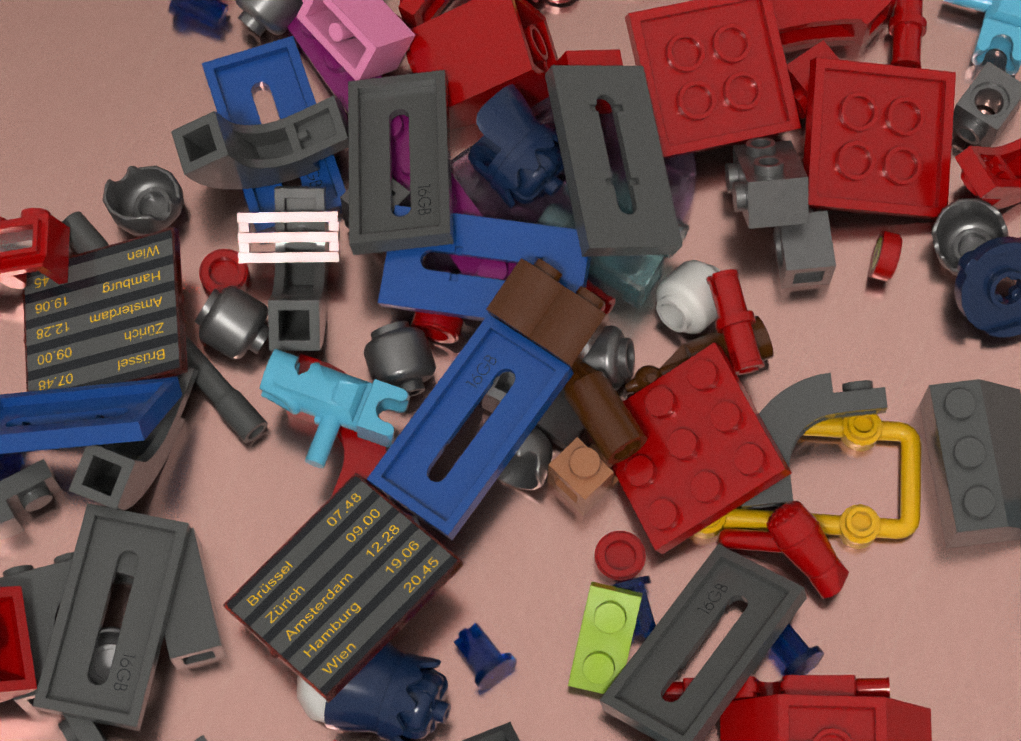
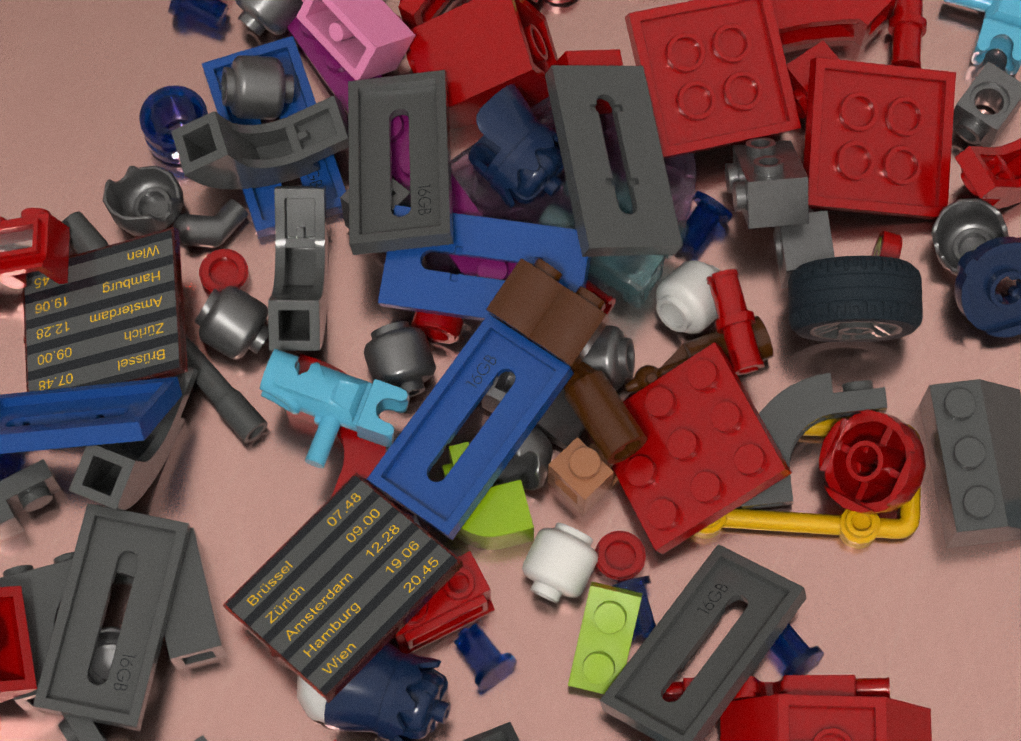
(164, 107): none -> clear blue wheel
(210, 230): none -> flat silver arm
(246, 237): tile -> none
(256, 87): none -> flat silver head
(452, 607): none -> red window
(500, 517): none -> lime brick
(560, 562): none -> white head
(703, 220): none -> clear blue piece
(801, 540): red piece -> none
(855, 299): none -> black wheel
(872, 462): none -> red cylinder

